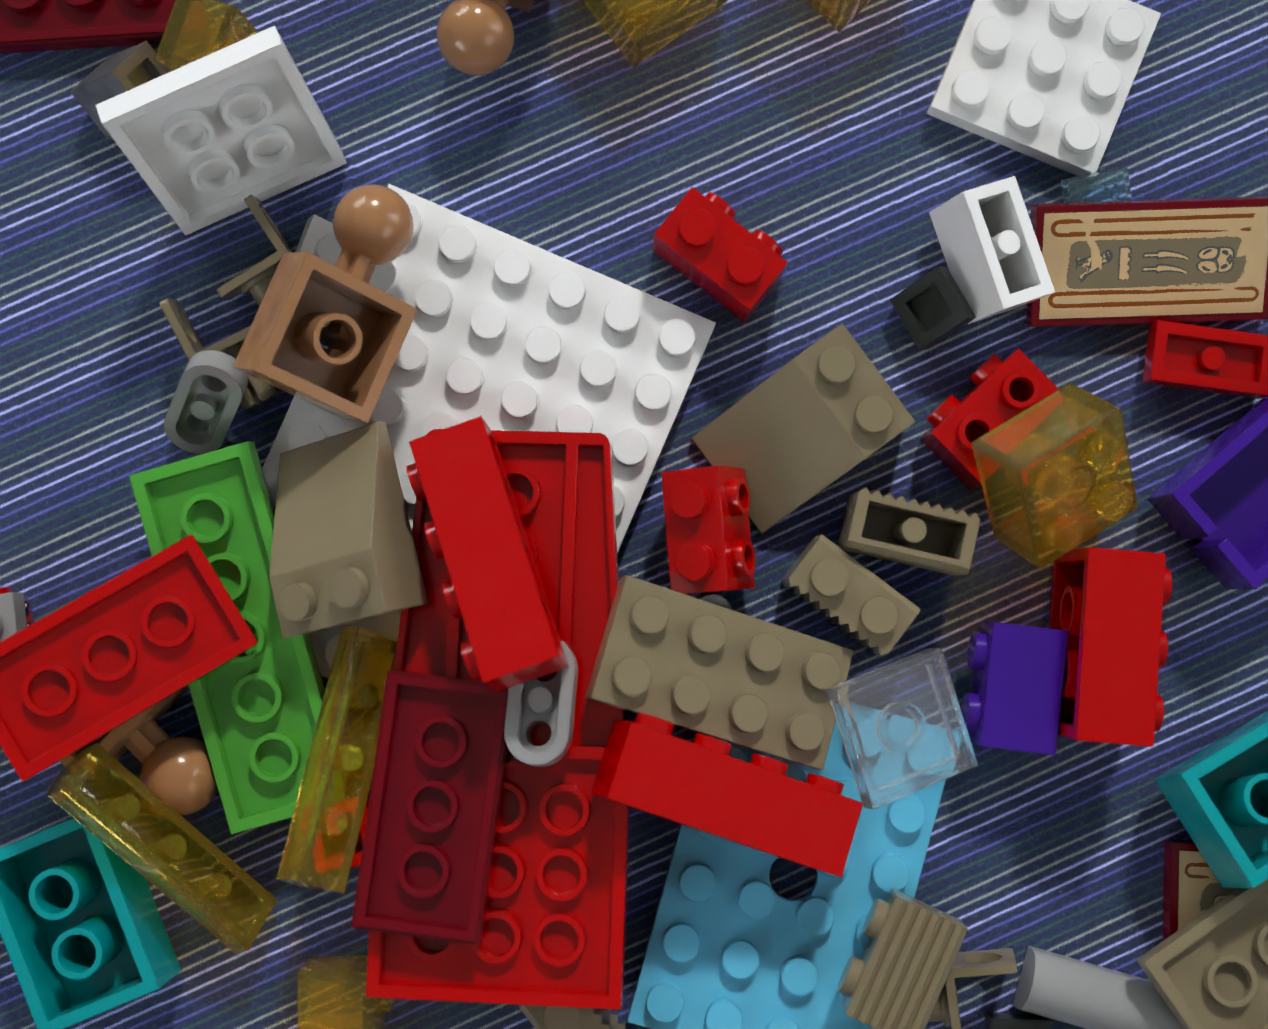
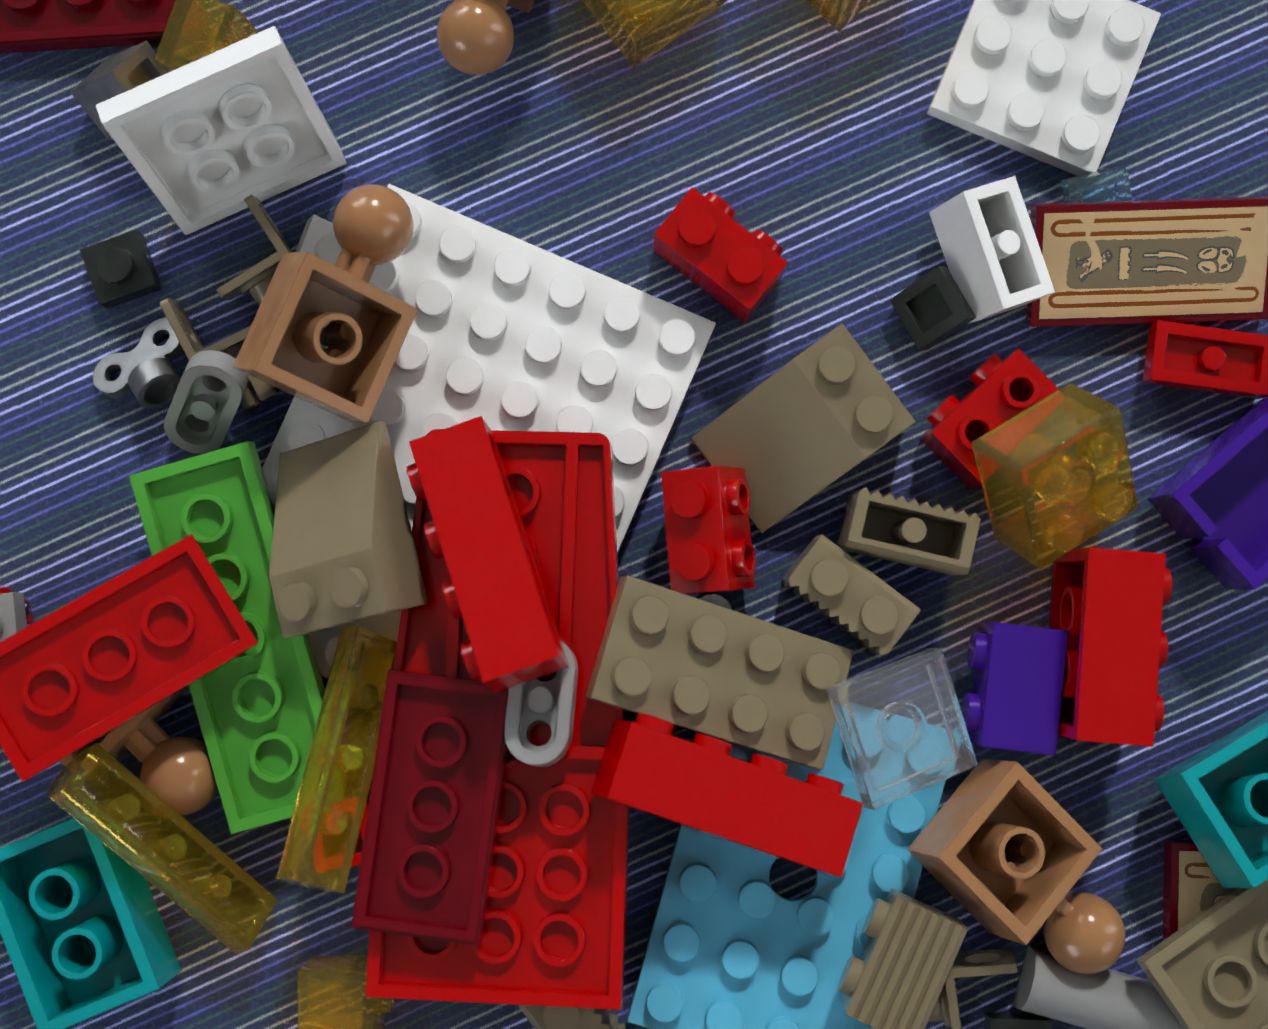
(121, 269): none -> pearl dark grey plate
(143, 369): none -> flat silver piece
(1011, 865): none -> medium nougat brick

